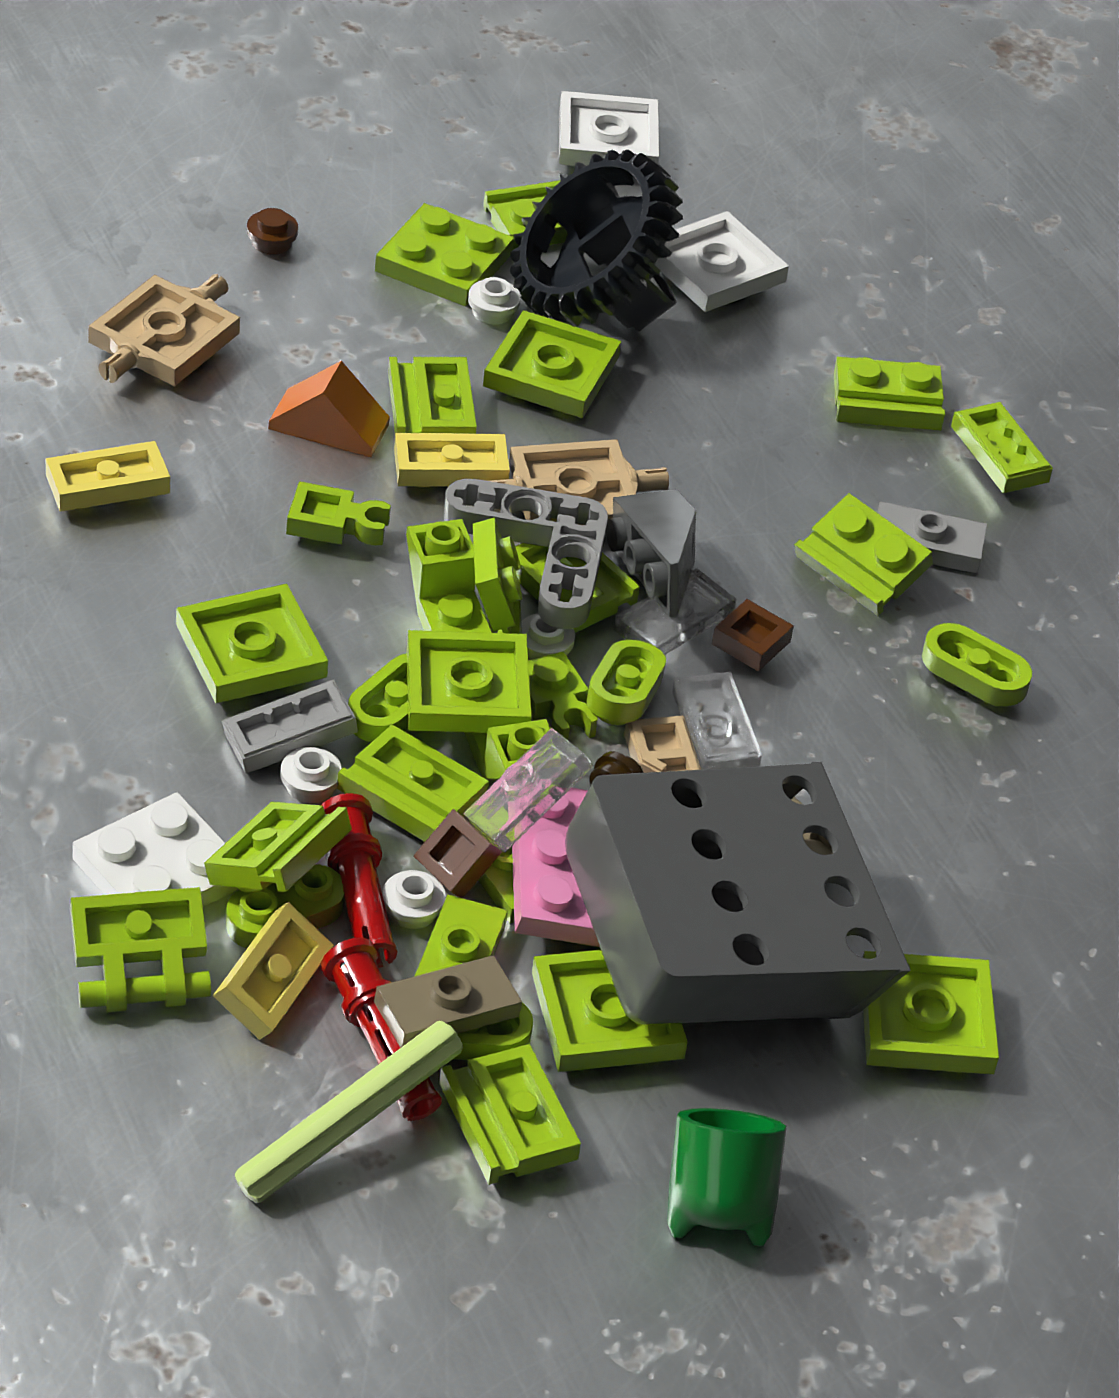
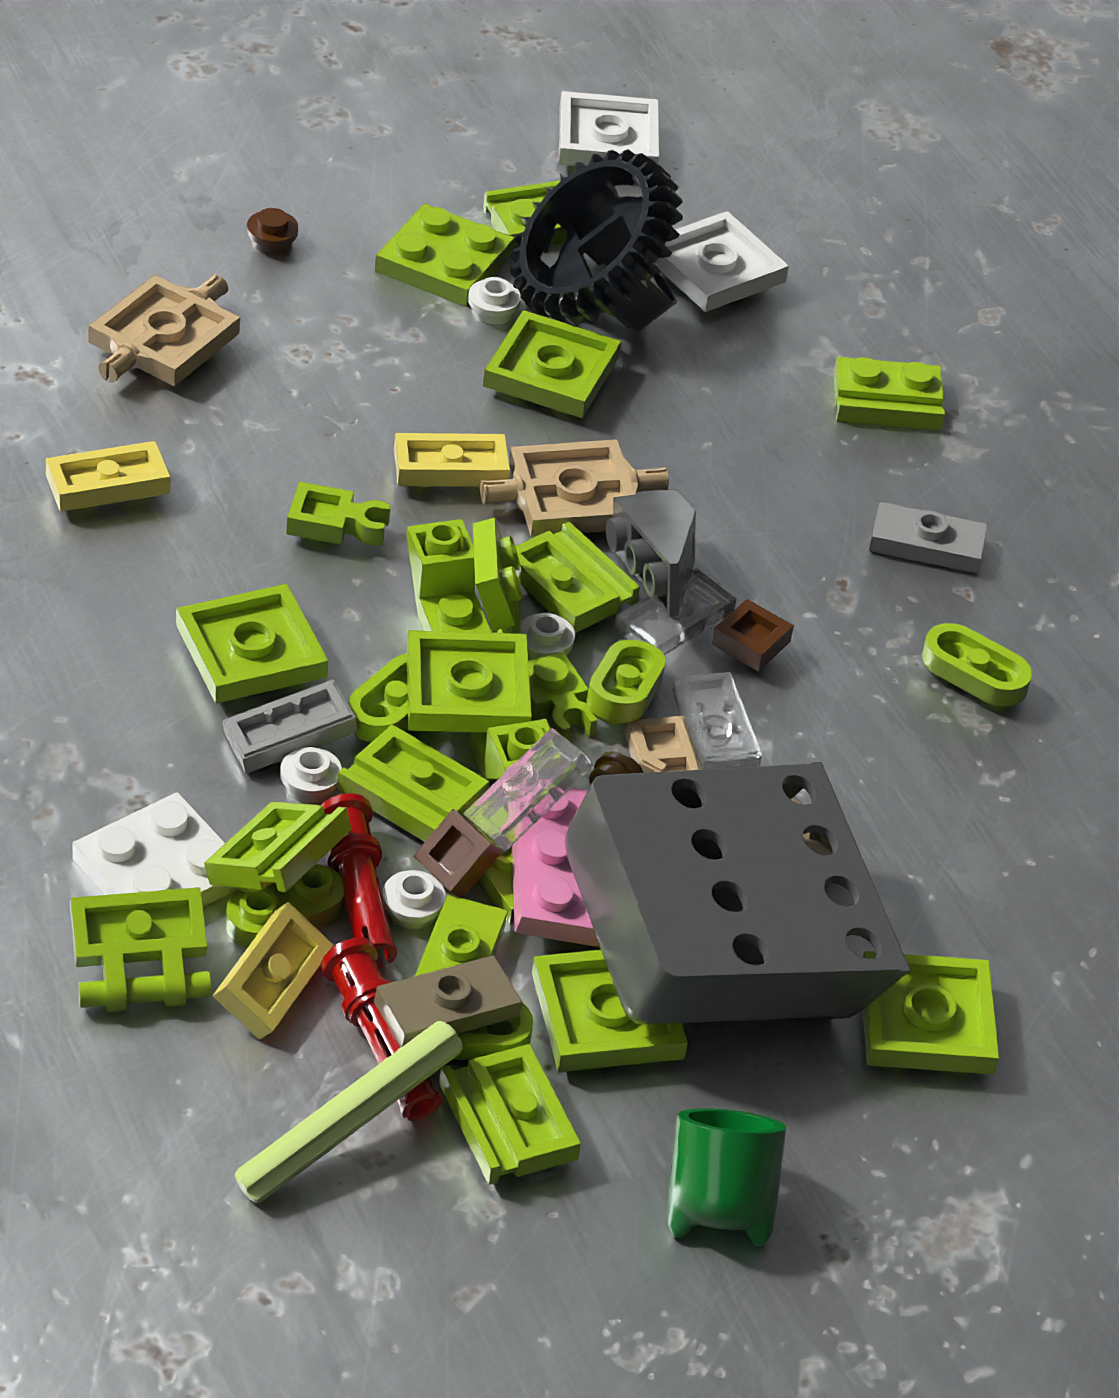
(332, 412): orange slope -> none
(431, 395): lime plate -> none
(562, 537): light grey beam -> none
(863, 554): lime plate -> none
(1001, 447): lime plate -> none

